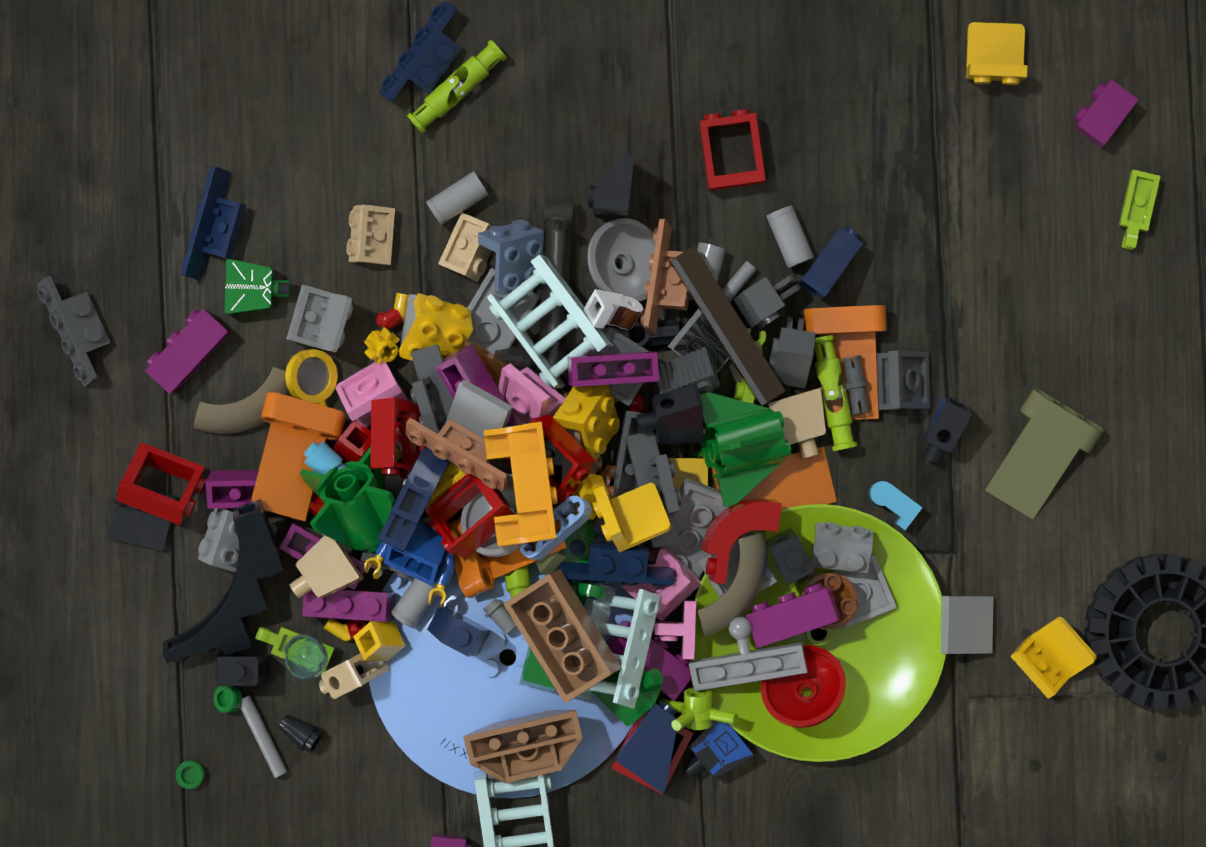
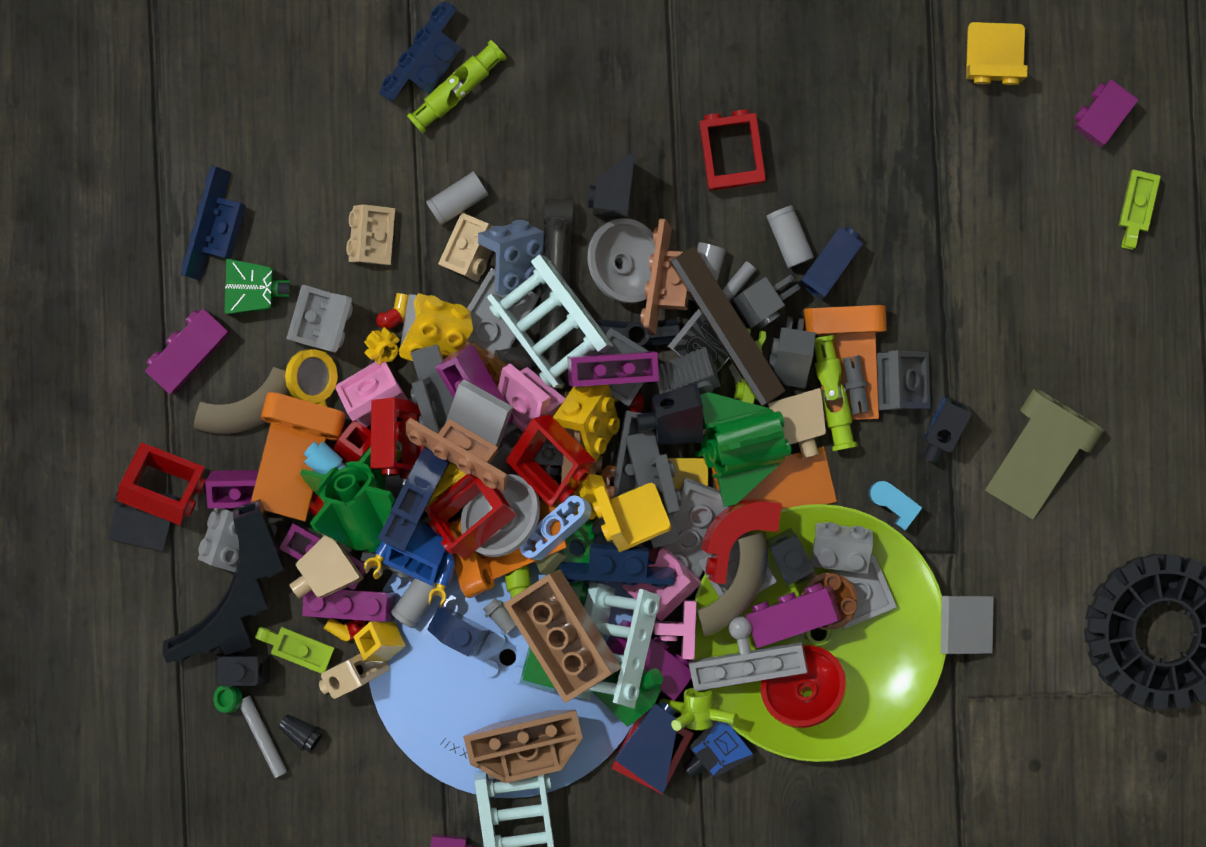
(77, 327): dark grey bracket -> none
(190, 774): green tile -> none
(305, 657): clear light blue hair -> none
(531, 484): light orange bracket -> none
(591, 591): green tile -> none
(615, 310): white leg -> none
(1053, 656): yellow bracket -> none

